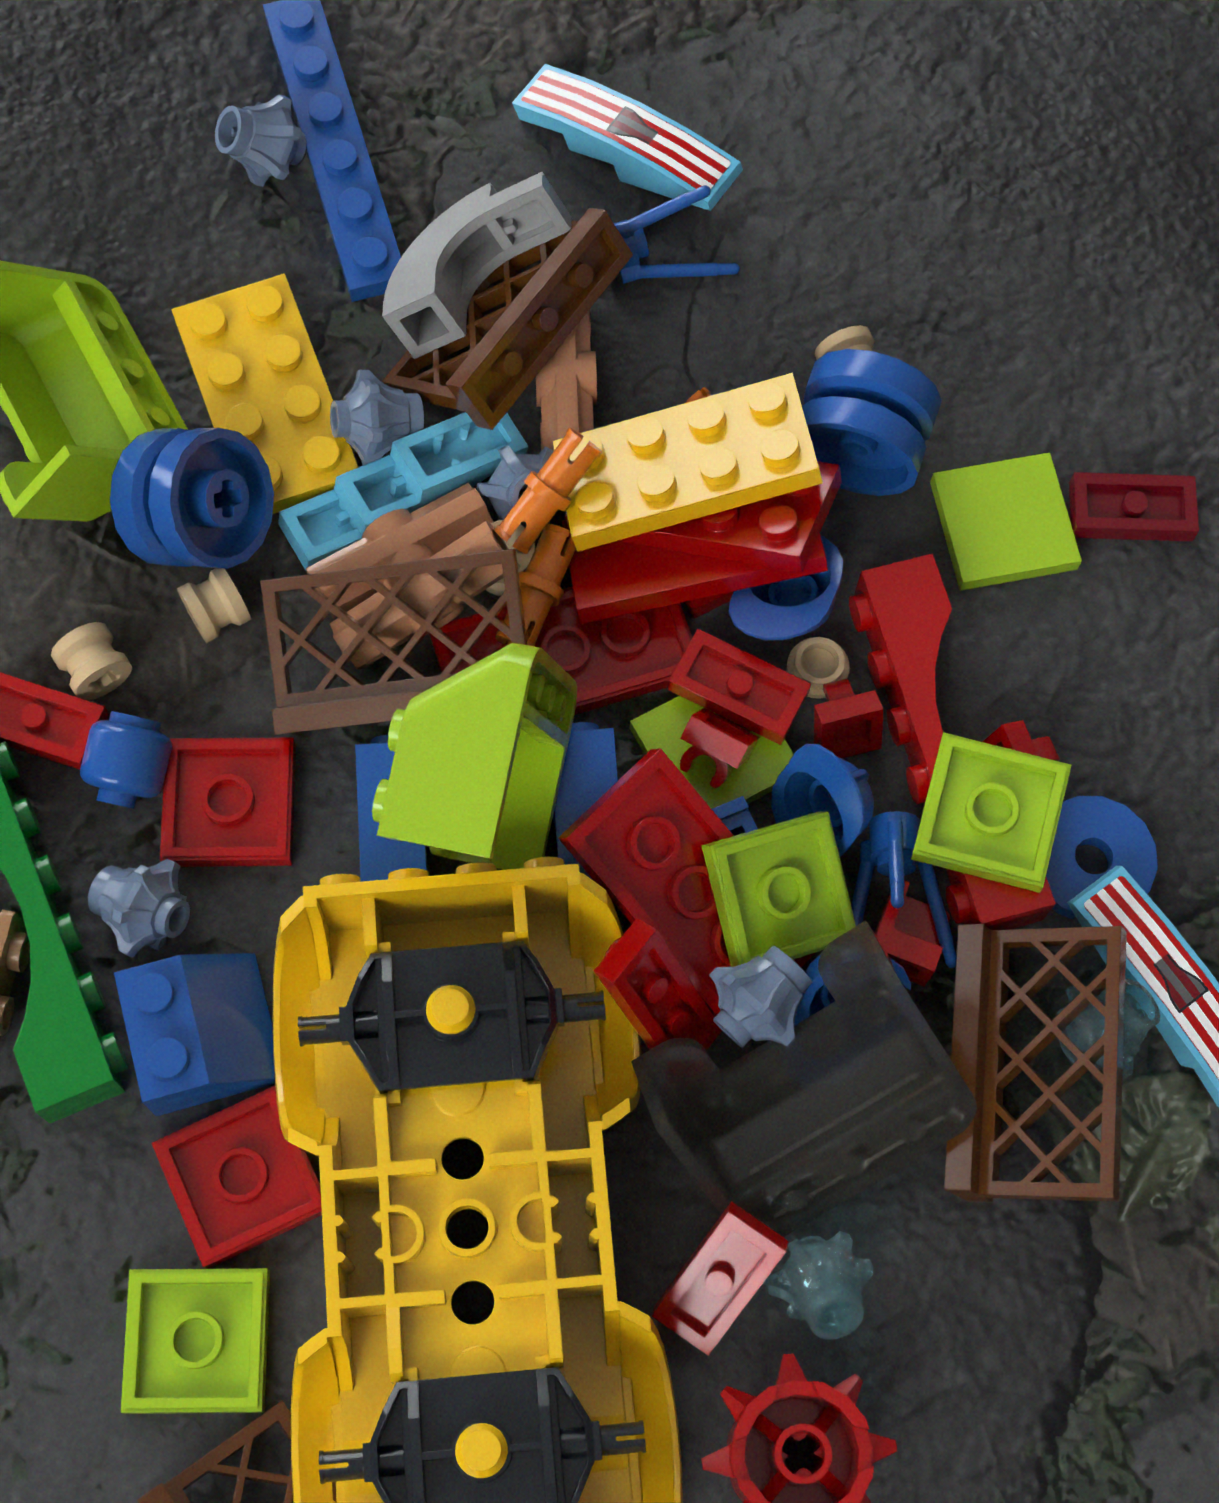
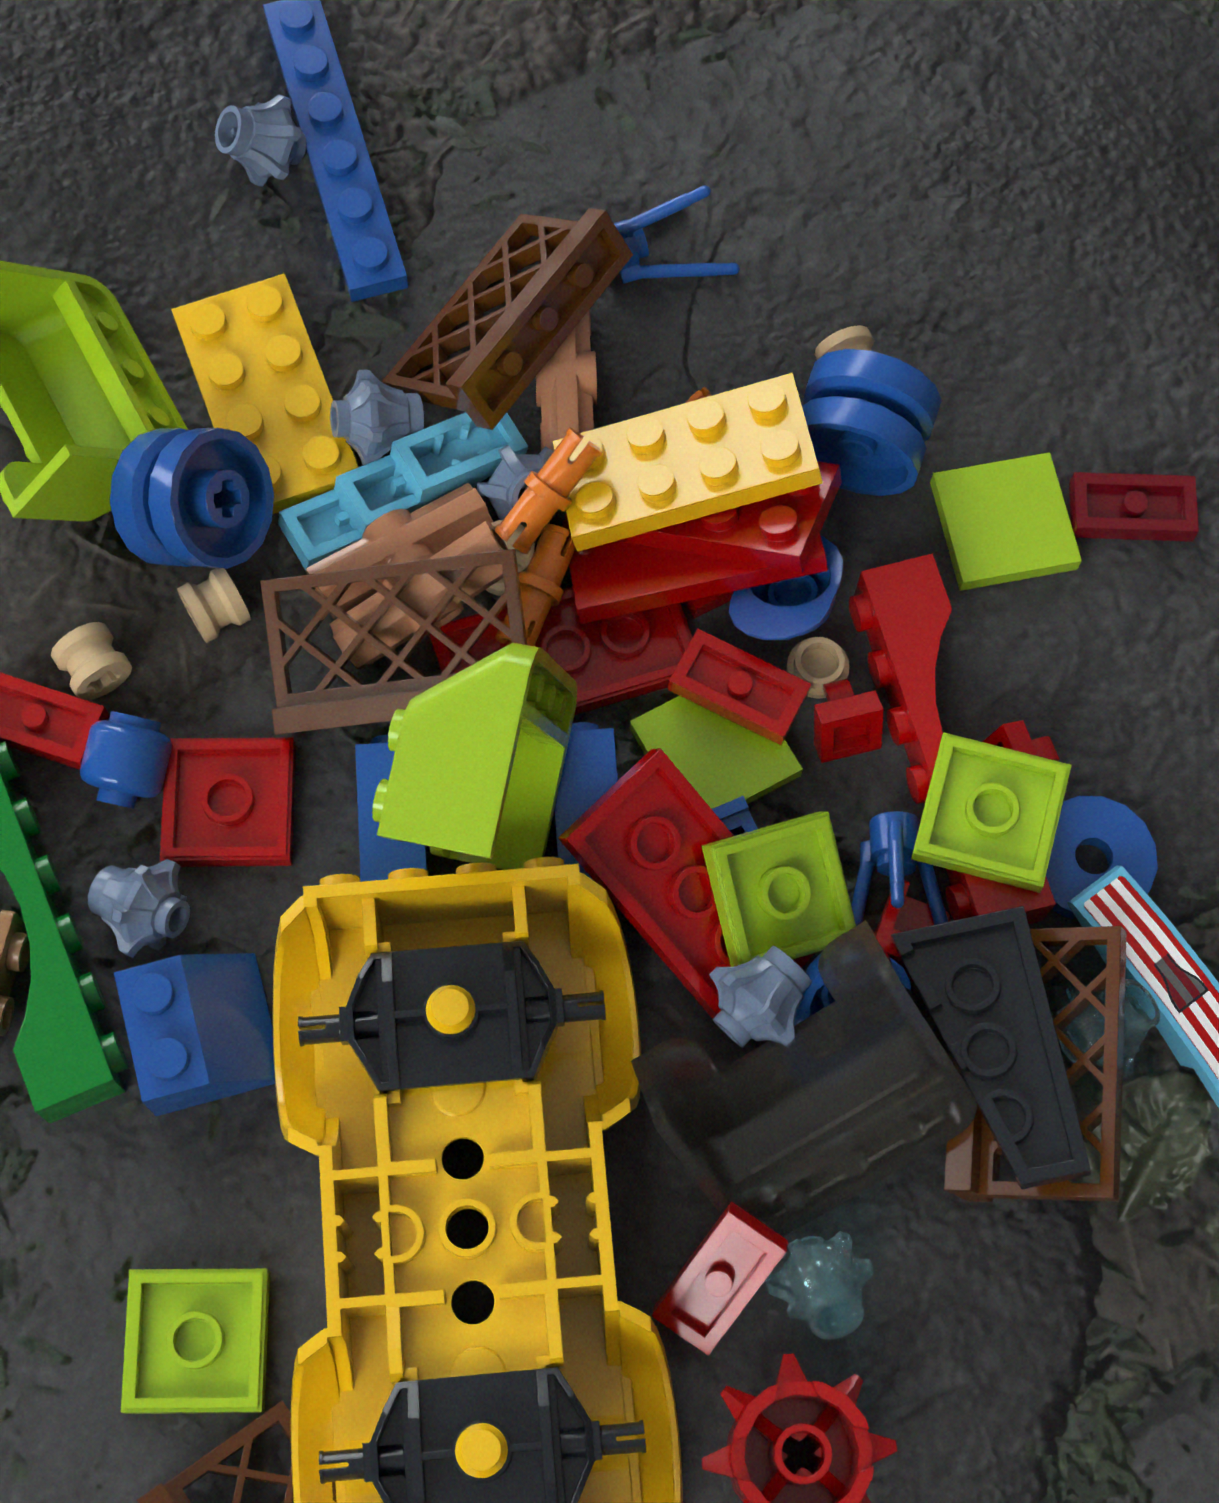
(238, 1179): red tile -> none
(457, 252): light grey arch -> none
(636, 139): slope -> none
(654, 989): red plate -> none
(718, 739): red tile -> none
(823, 782): blue piece -> none
(998, 1026): none -> black wing

